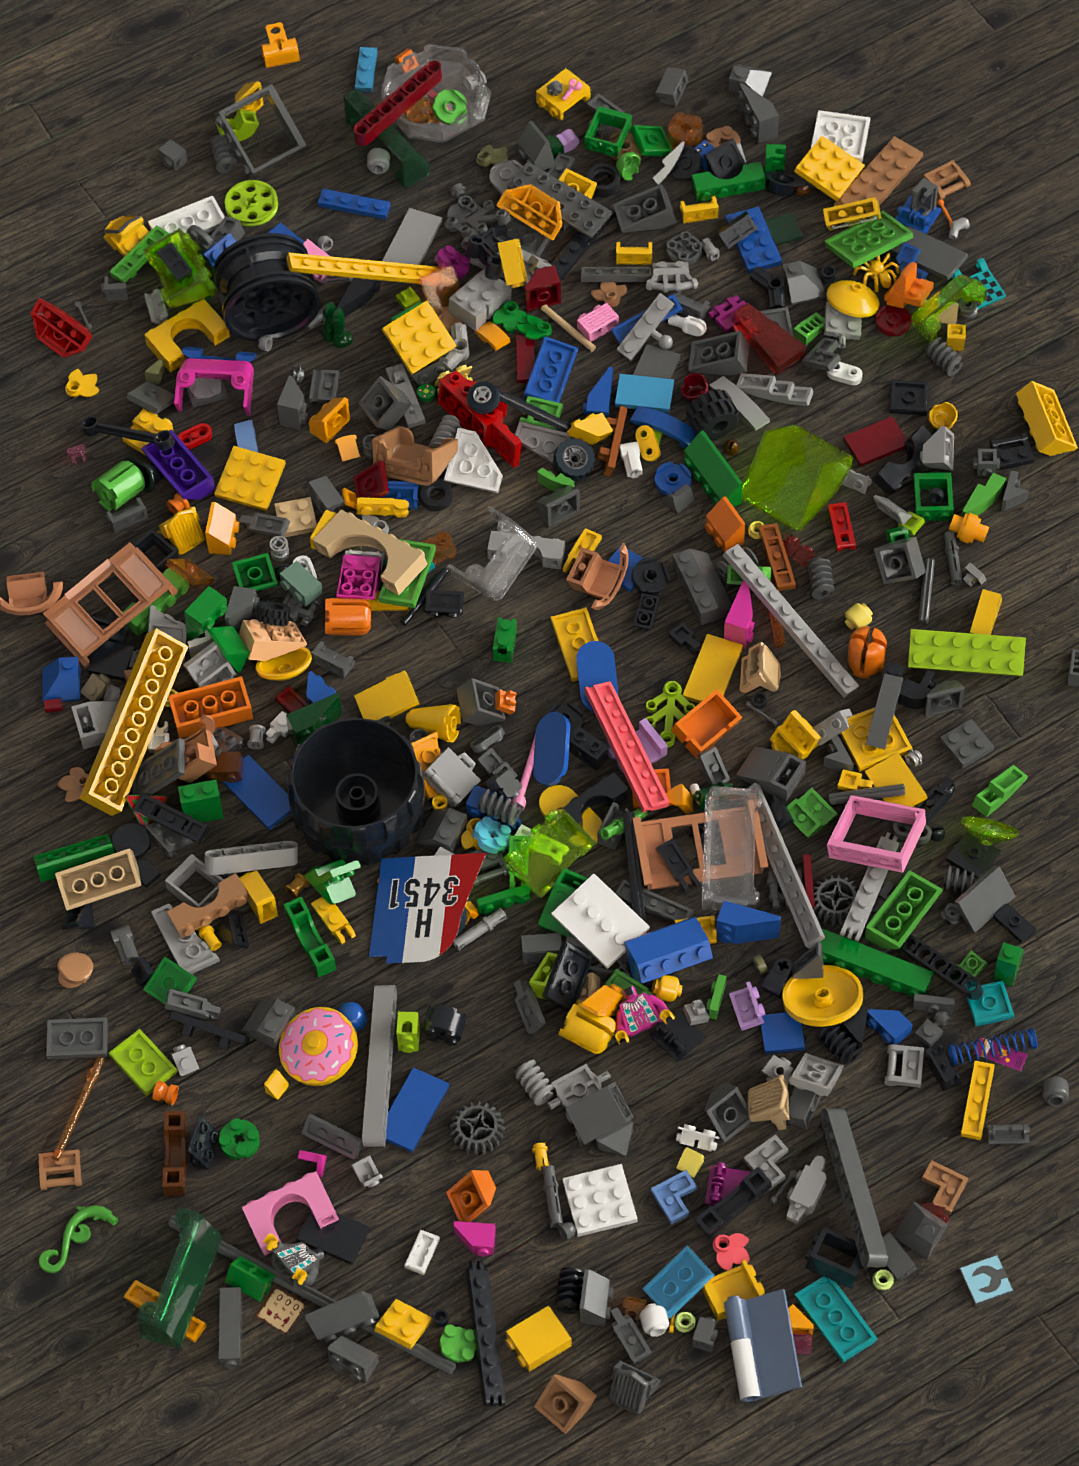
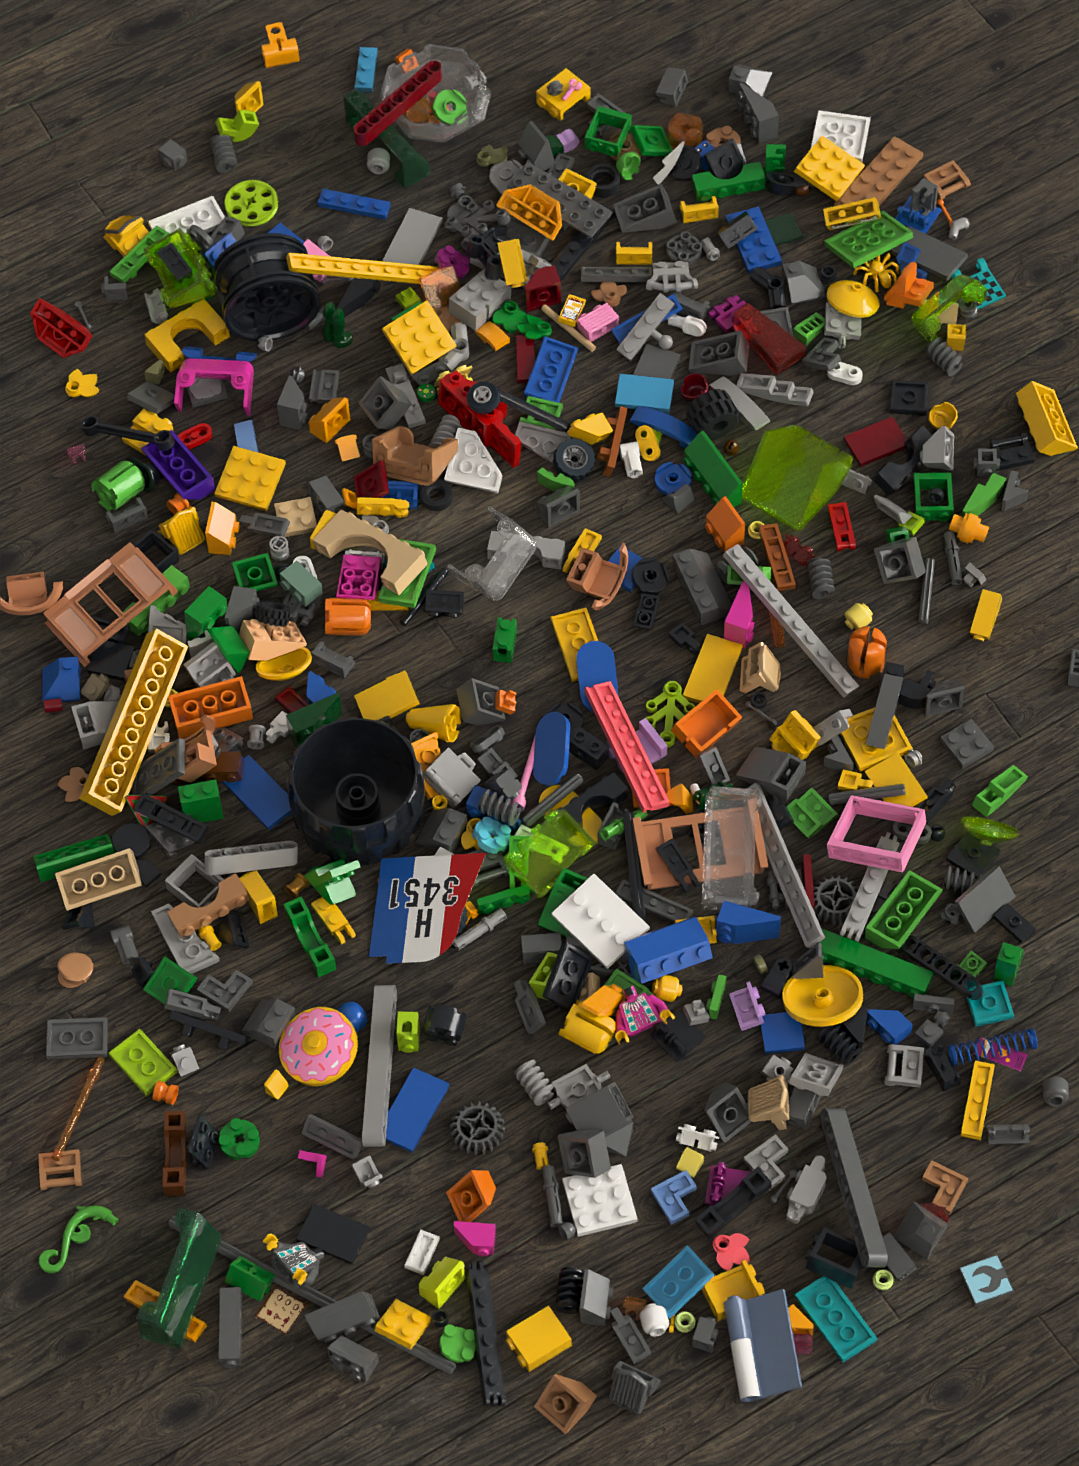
(190, 571): clear orange plate -> none
(225, 994): none -> dark grey plate
(284, 118): dark grey window -> none
(306, 1190): bright pink arch -> none
(442, 1281): none -> neon yellow slope
(443, 549): clear orange plate -> none
(552, 800): none -> dark grey axle
(571, 310): none -> tile
(584, 1153): none -> dark grey slope
(600, 396): blue slope -> none
(893, 320): dark red tile -> none
(966, 652): lime brick -> none

